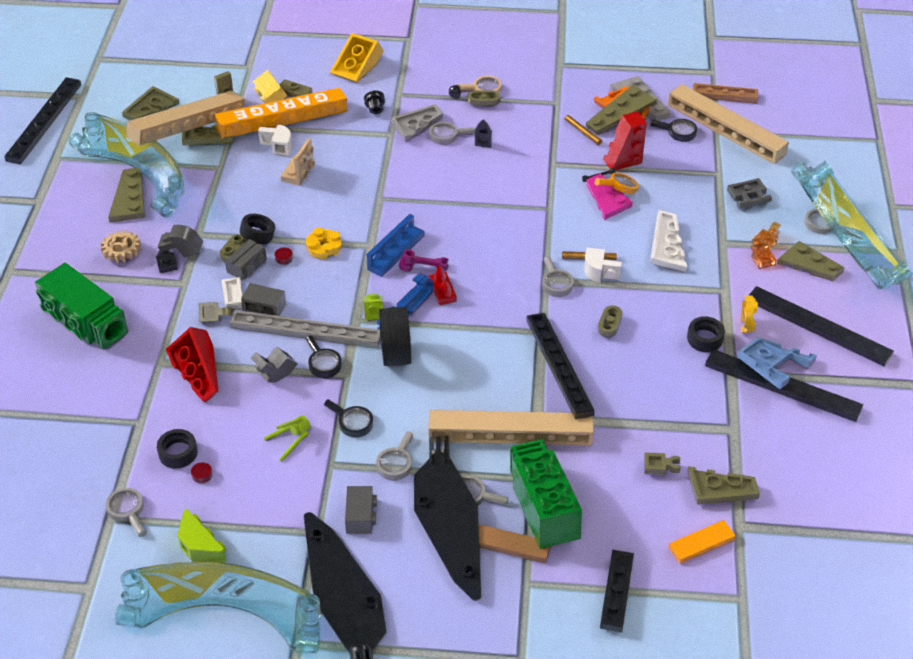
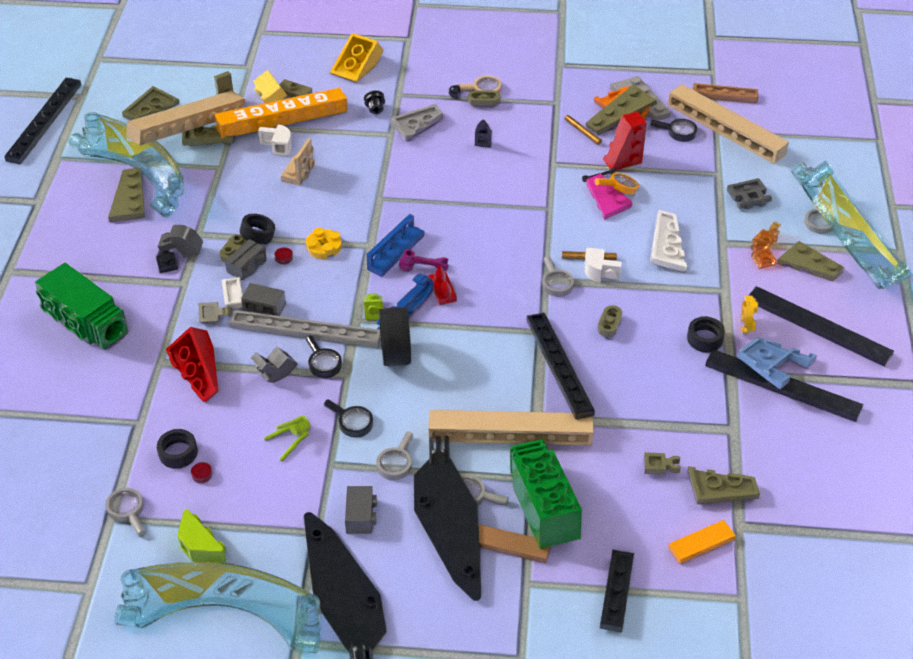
(120, 246): tan gear -> none
(446, 133): piece -> none

